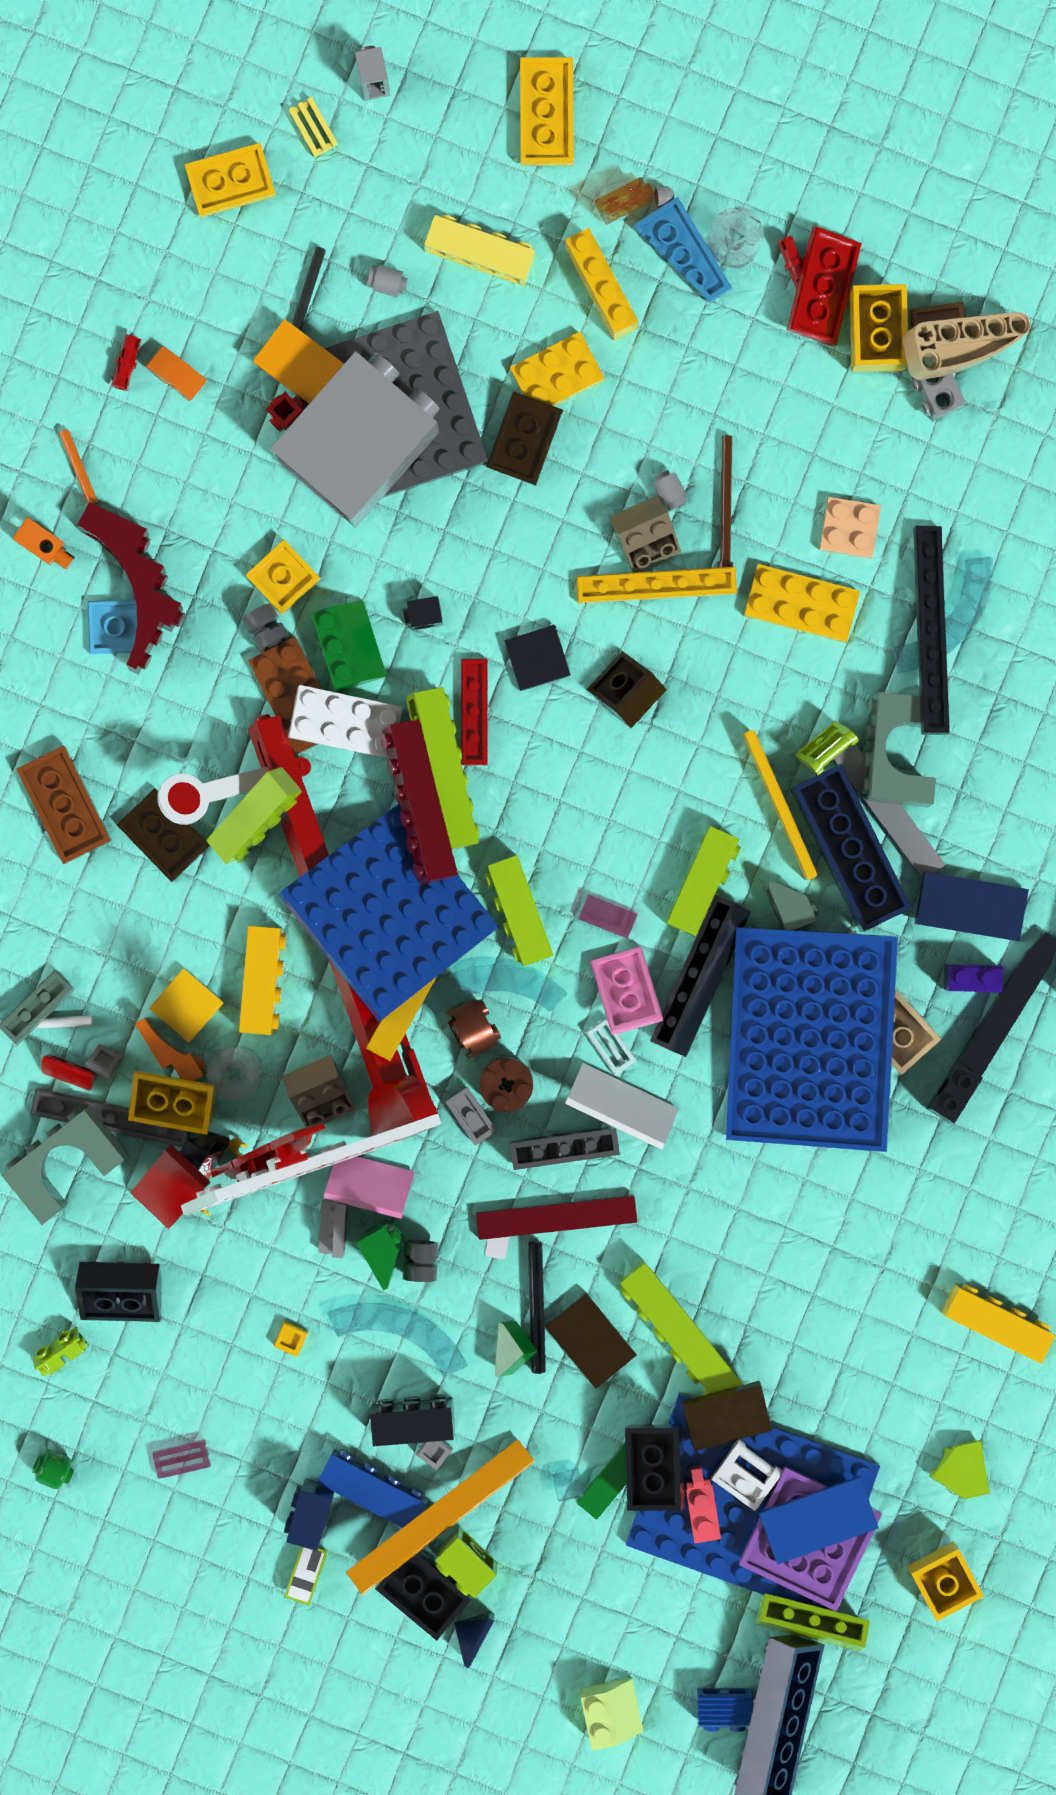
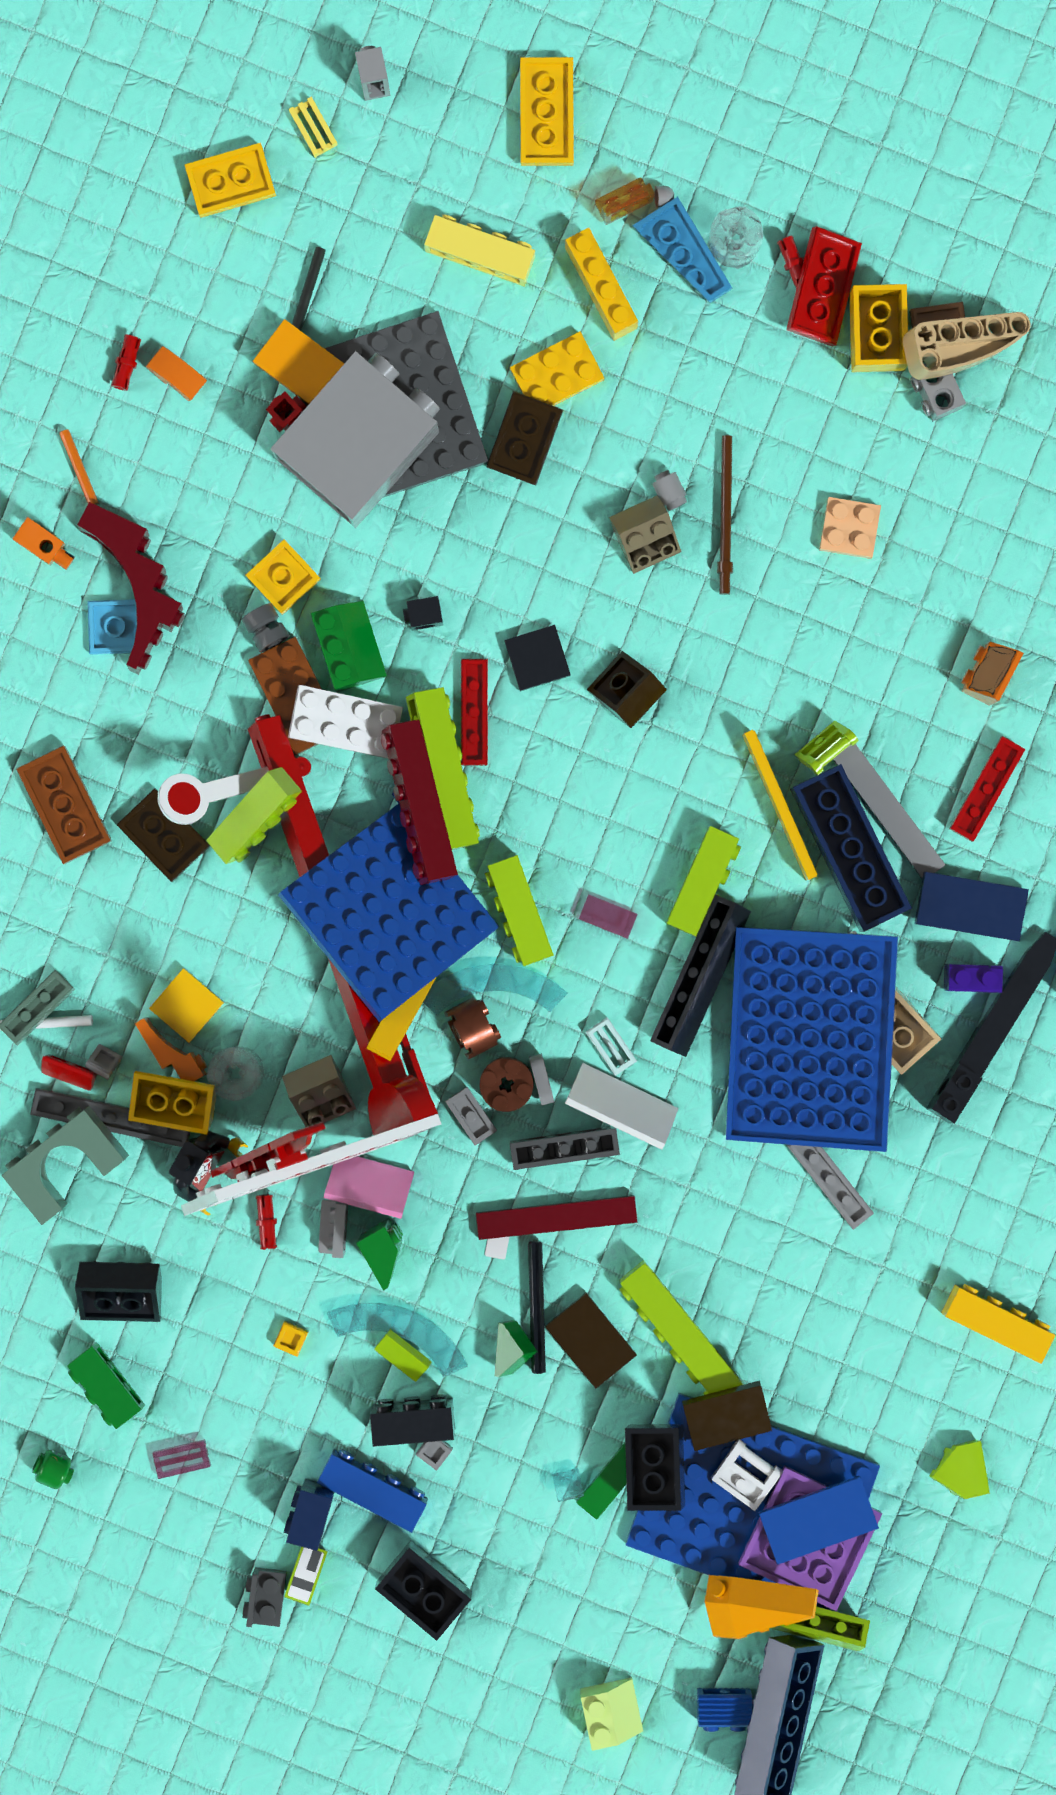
(49, 1358): lime hinge -> none
(105, 1386): none -> green brick
(169, 1185): red tile -> none
(261, 980): yellow brick -> none
(266, 1221): none -> red pin
(266, 1597): none -> dark grey bracket
(387, 280): light grey brick -> none
(402, 1355): none -> lime tile
(420, 1260): dark grey wheel -> none
(439, 1517): light orange tile -> none
(466, 1562): lime brick -> none
(471, 1634): dark blue slope -> none
(541, 1079): none -> light grey beam
(626, 990): bright pink tile -> none
(656, 585): yellow tile -> none
(702, 1507): coral hinge -> none
(752, 1606): none -> light orange wedge
(790, 907): sand green slope -> none
(802, 603): yellow plate -> none
(833, 1183): none -> light grey tile
(883, 781): sand green arch -> none
(931, 630): black tile -> none
(945, 1581): yellow brick -> none
(964, 616): clear light blue tile -> none
(987, 789): none -> red plate
(991, 672): none -> slope

